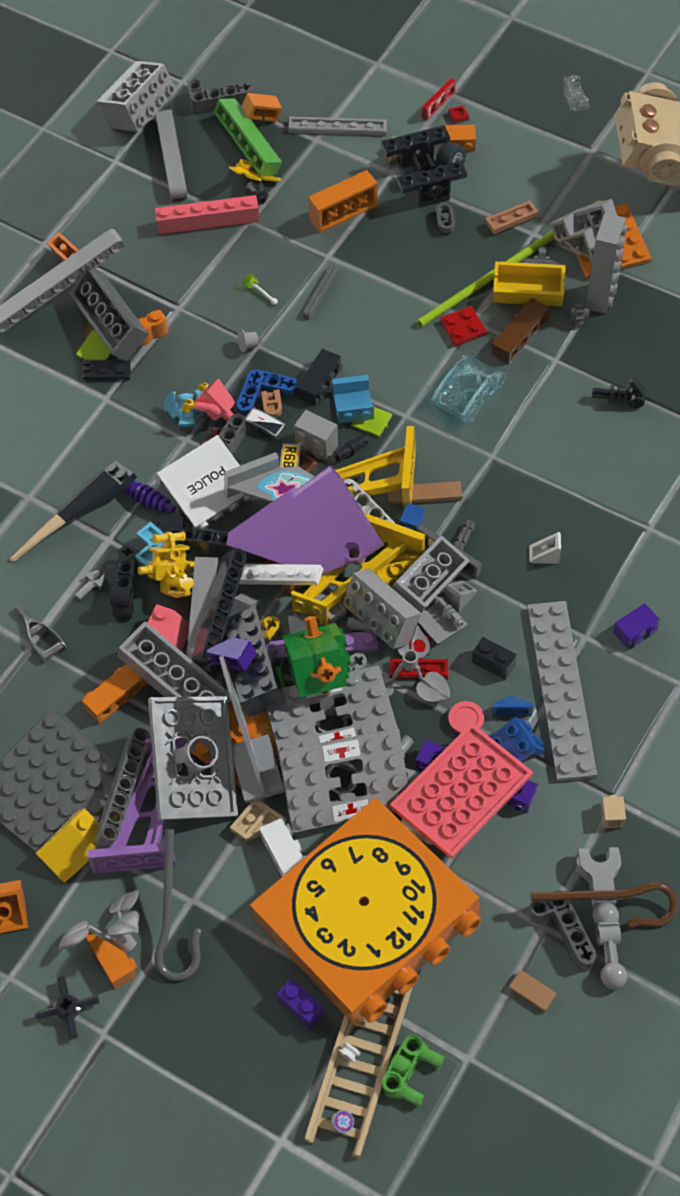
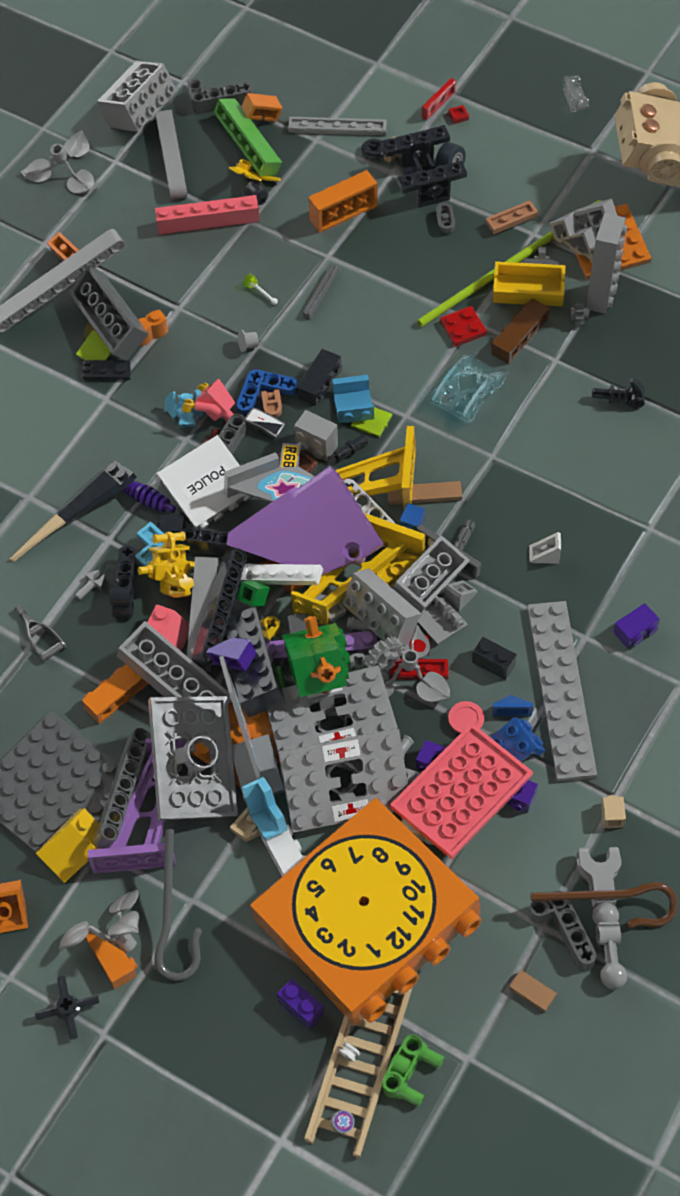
(76, 146): none -> light grey plant
(253, 593): none -> green brick
(263, 808): none -> medium azure panel
(372, 144): none -> black gear
(385, 654): none -> light grey gear
(462, 135): orange piece -> none

